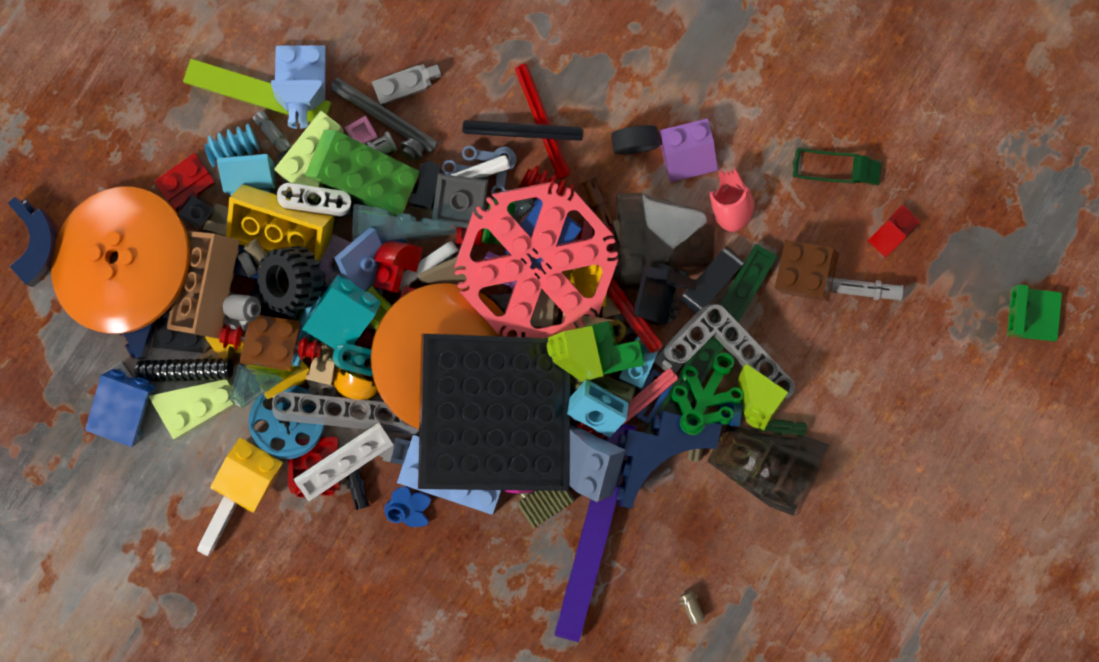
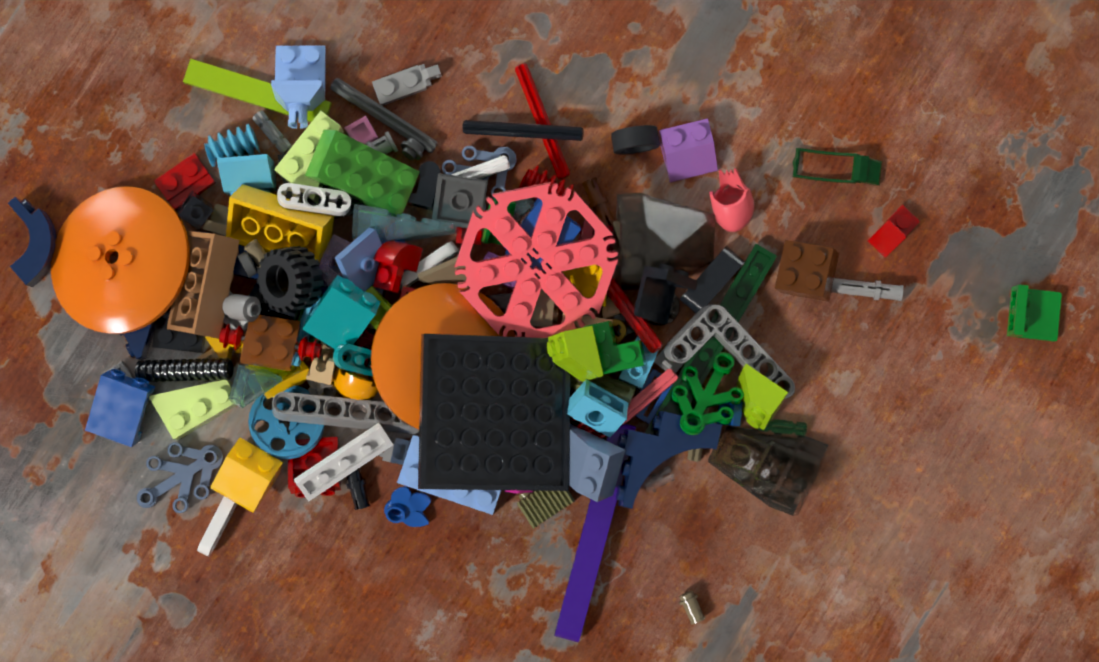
(183, 475): none -> sand blue plant

